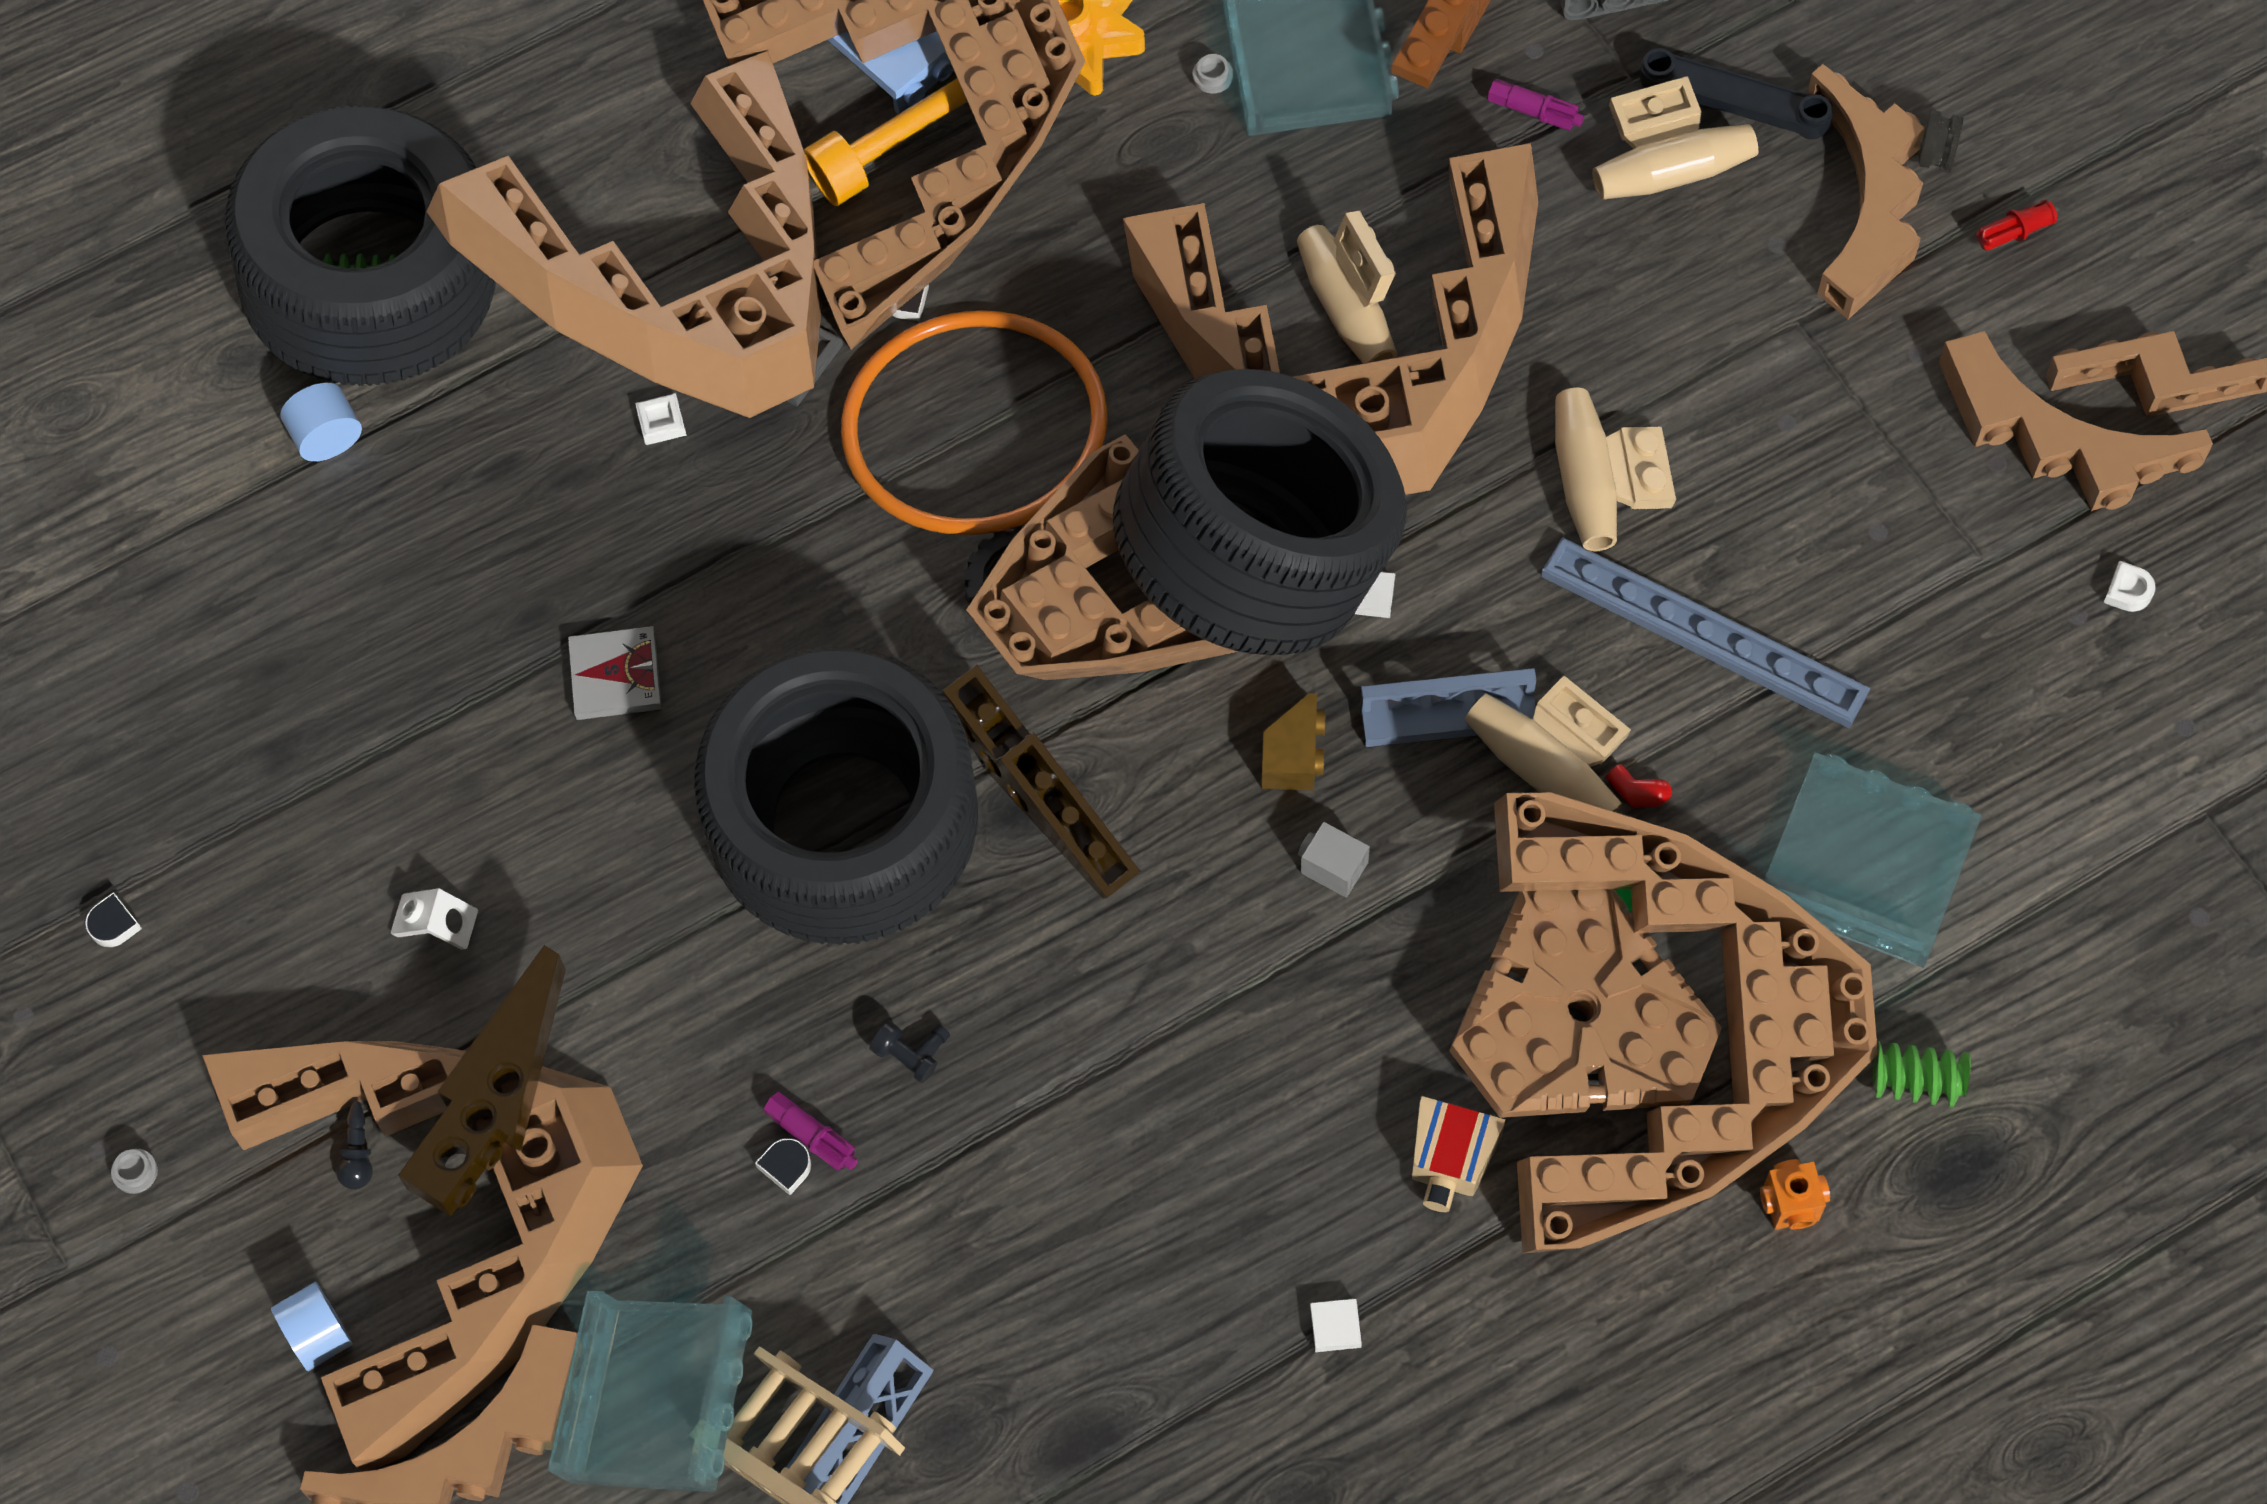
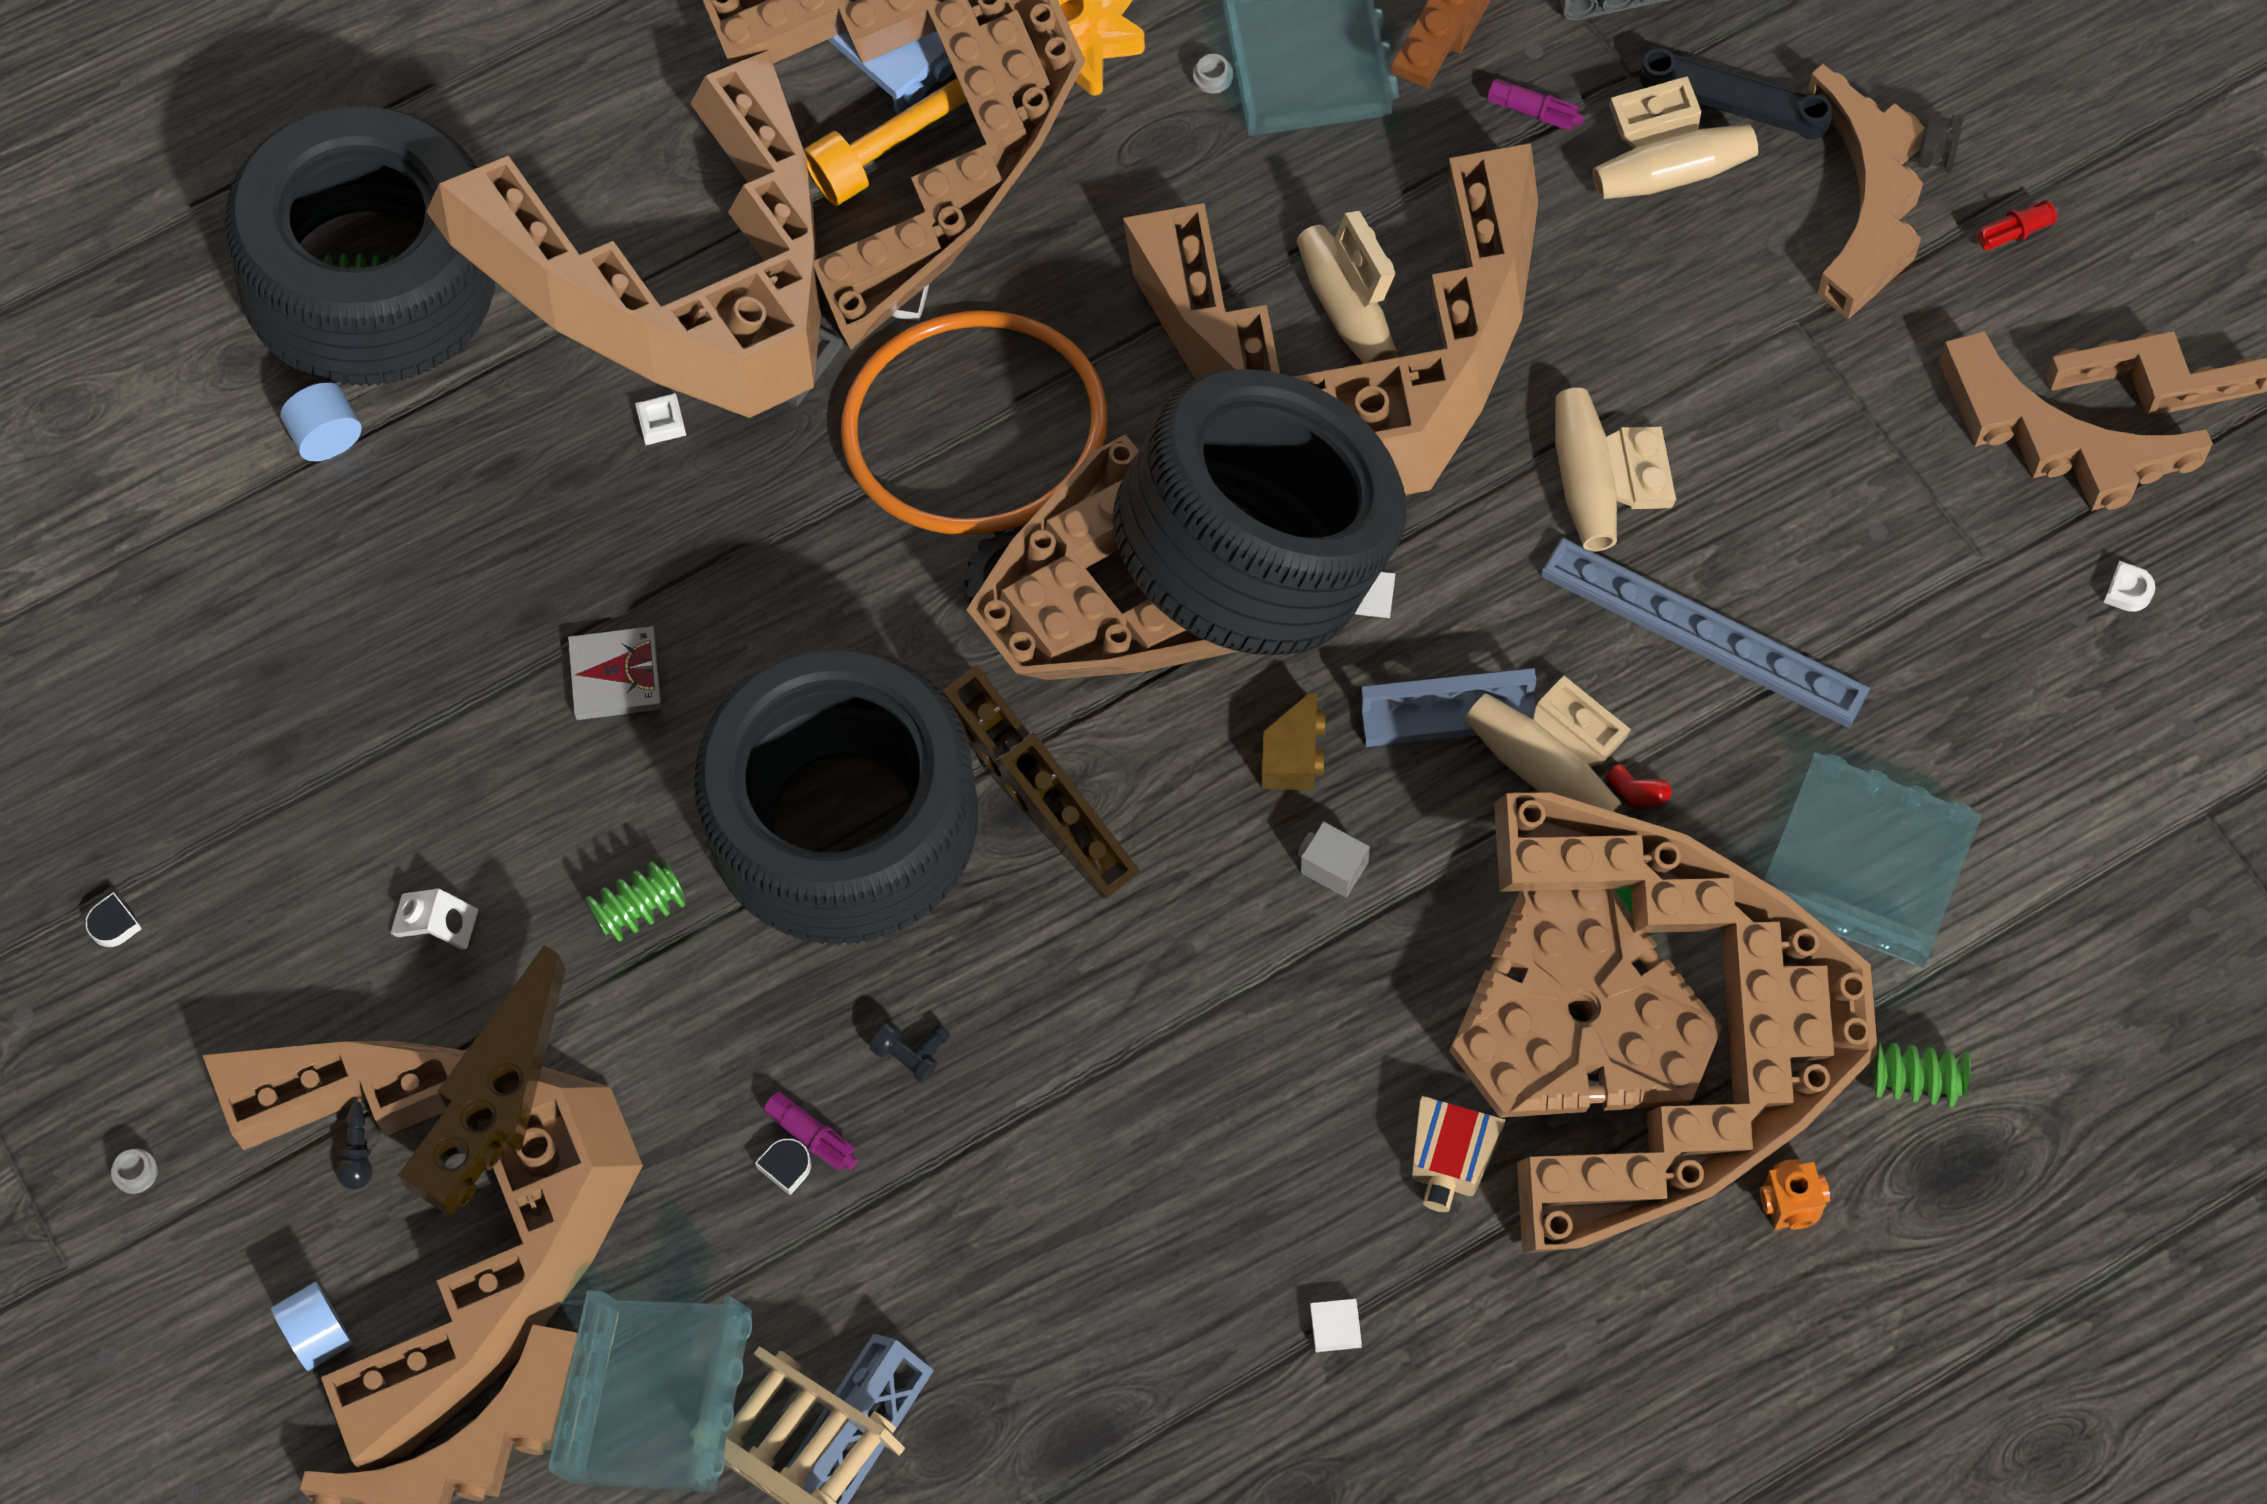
(636, 900): none -> bright green piece

